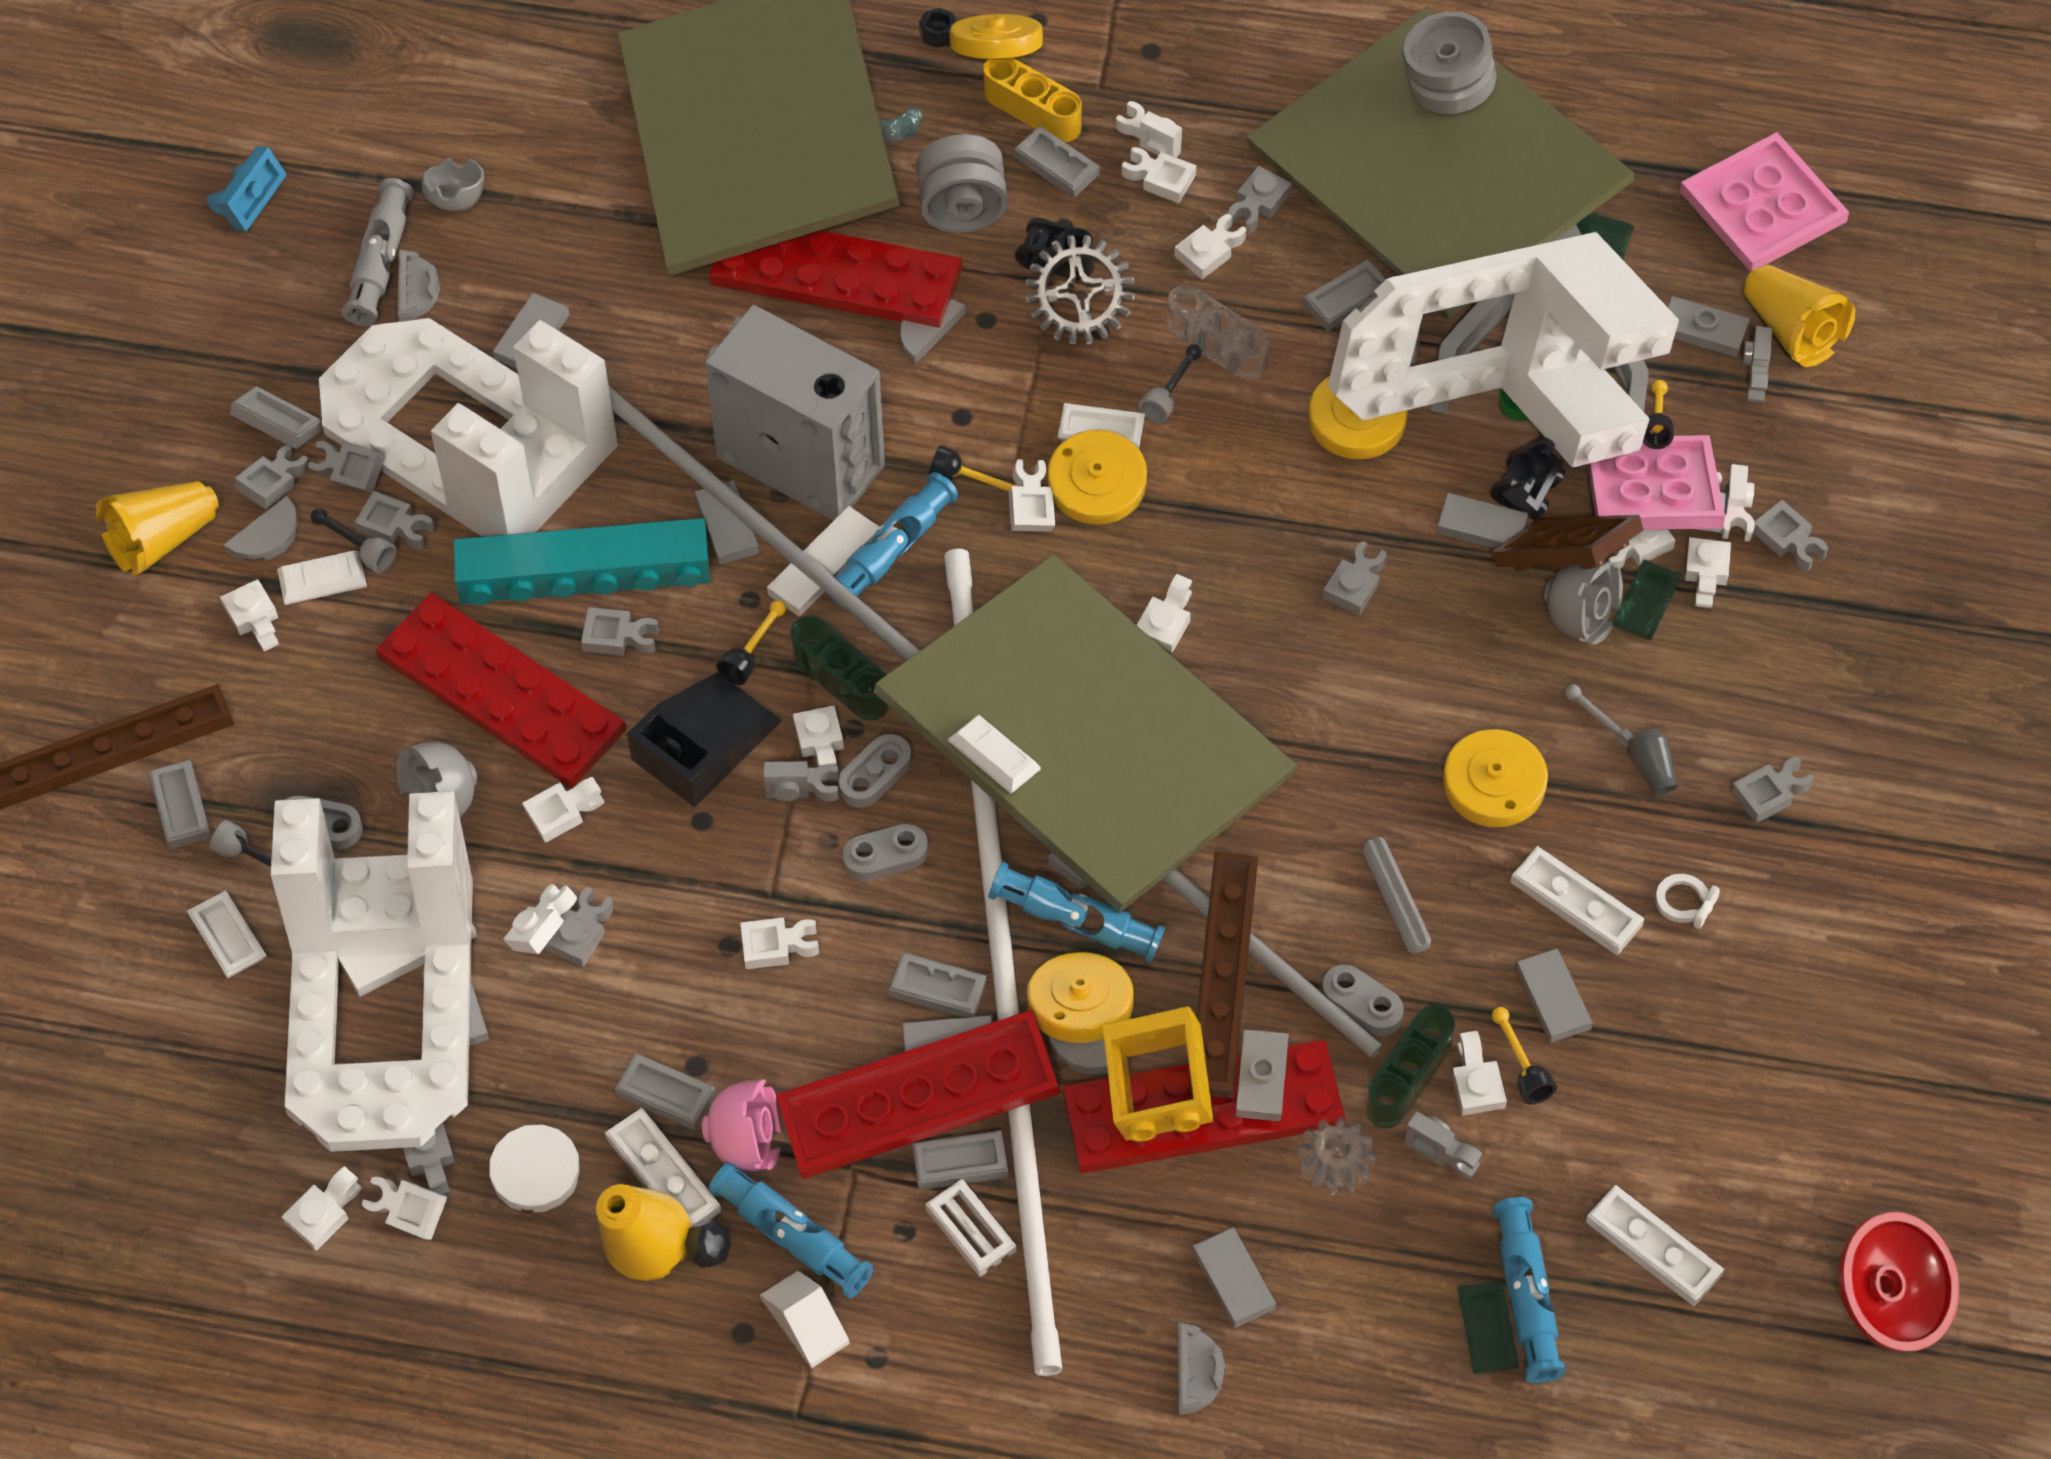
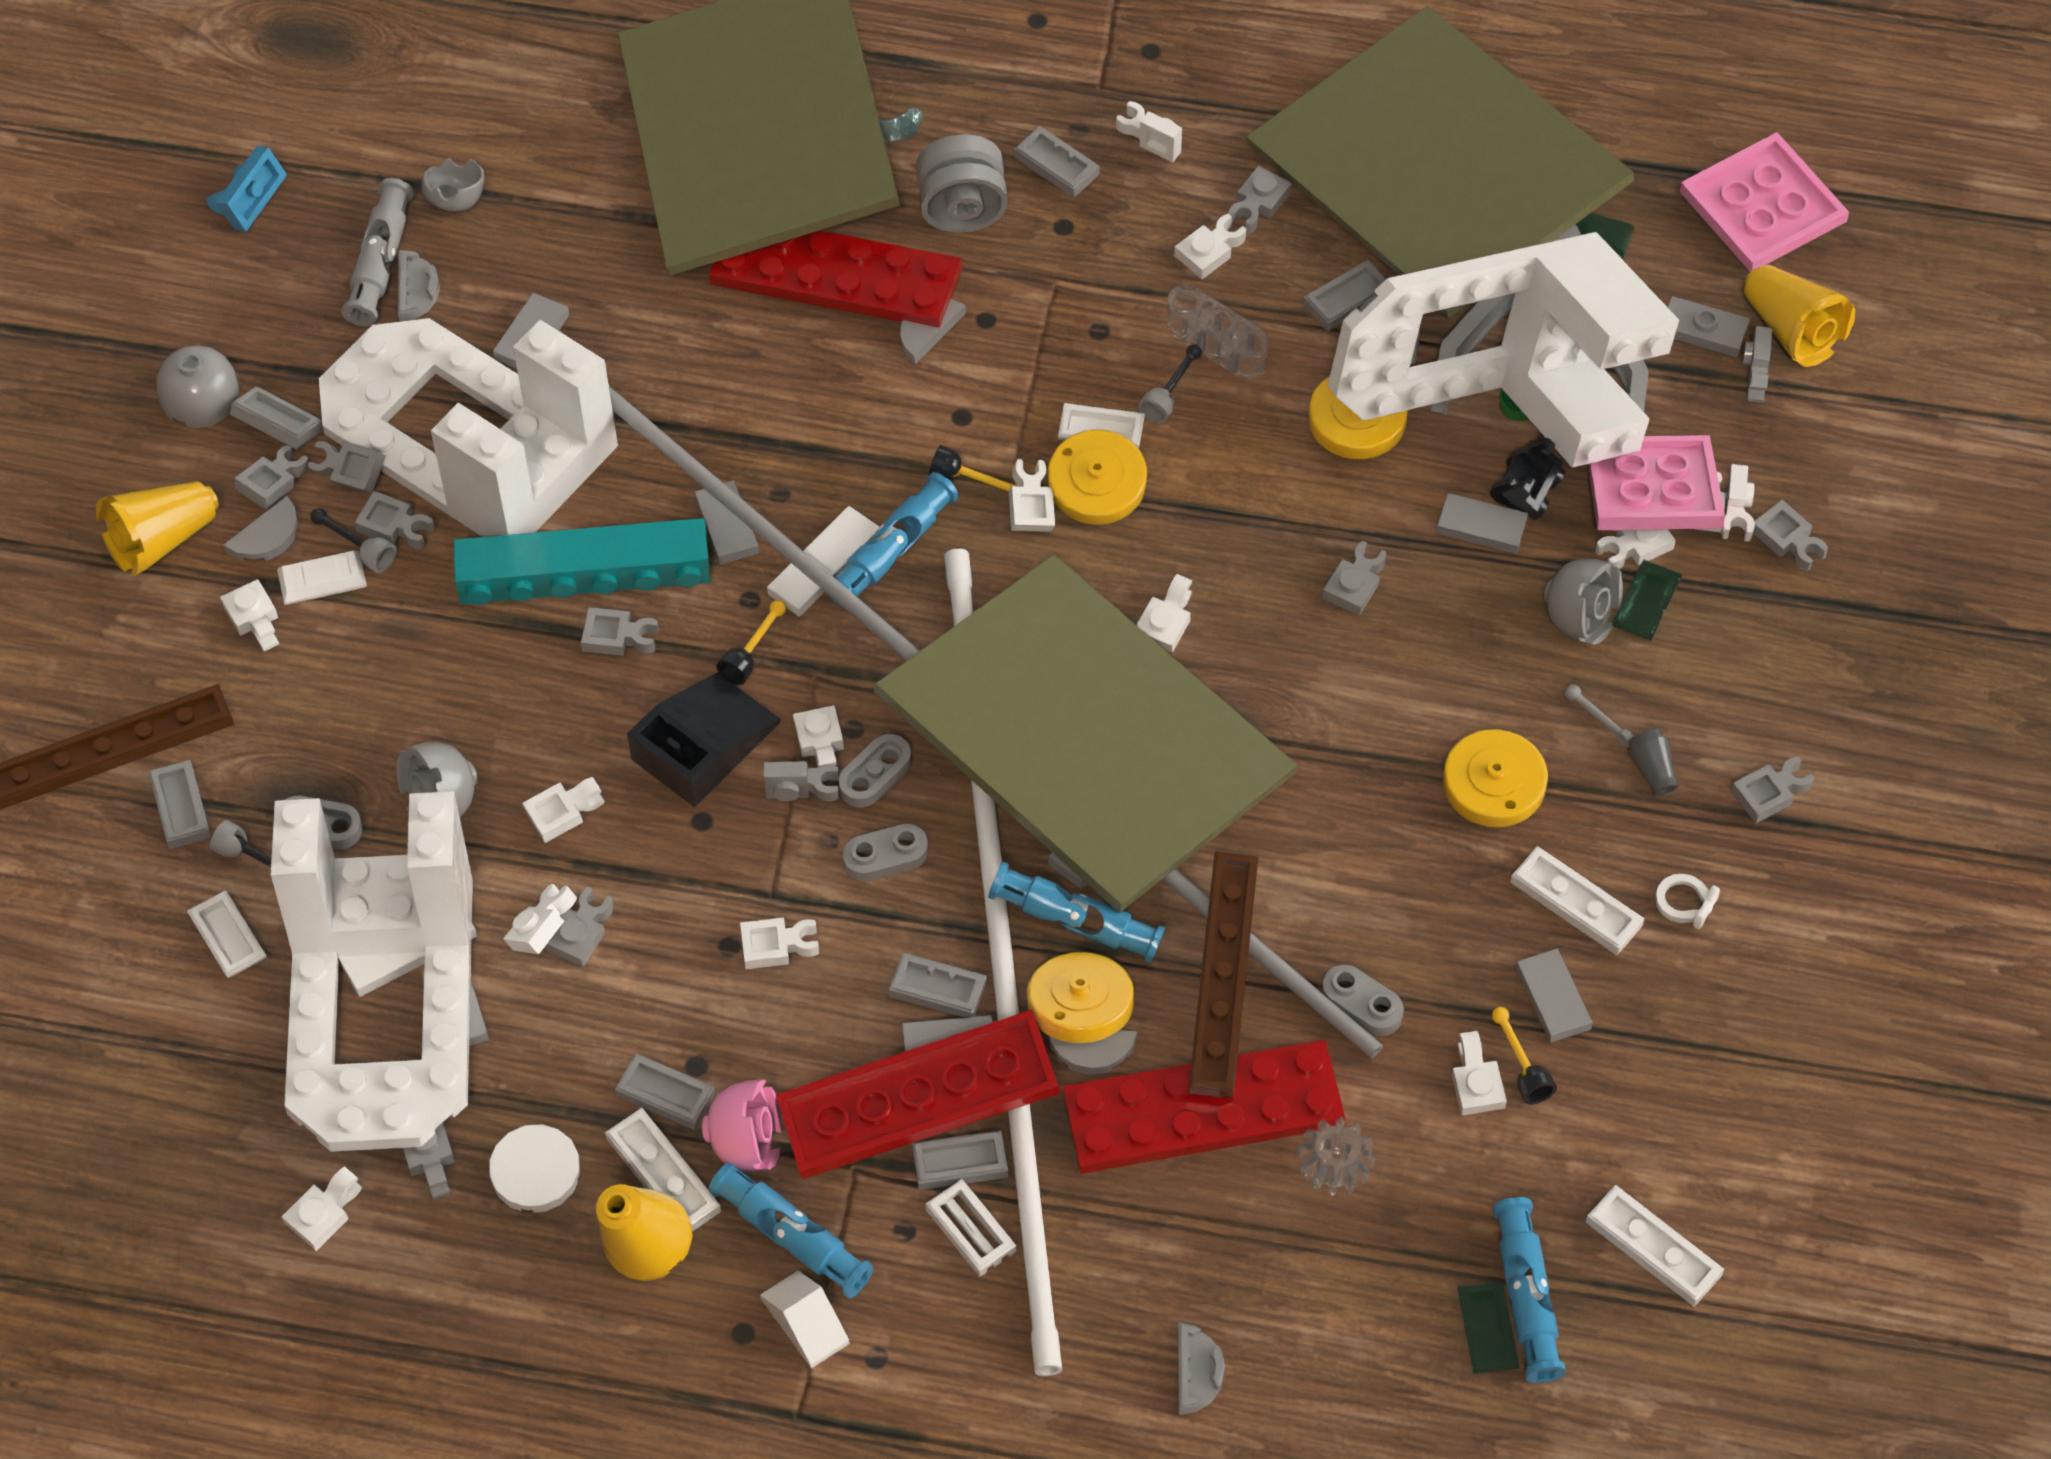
(197, 386): none -> light grey cylinder
(409, 1206): white plate -> none
(501, 690): red plate -> none
(707, 1244): black tile -> none
(795, 412): light grey gear -> none
(834, 651): clear green beam -> none
(935, 27): black tile -> none
(994, 754): white tile -> none
(996, 36): yellow wheel -> none
(1032, 97): yellow beam -> none
(1038, 241): black piece -> none
(1098, 286): light grey gear -> none
(1149, 1035): yellow window -> none
(1164, 176): white plate -> none
(1234, 1277): light grey tile -> none
(1262, 1075): light grey plate -> none
(1396, 895): light grey axle -> none
(1414, 1048): clear green beam -> none
(1436, 1142): light grey plate -> none
(1450, 62): light grey wheel -> none
(1568, 542): reddish brown plate -> none
(1659, 423): black hinge -> none
(1707, 565): white plate -> none
(1915, 1277): red dish -> none

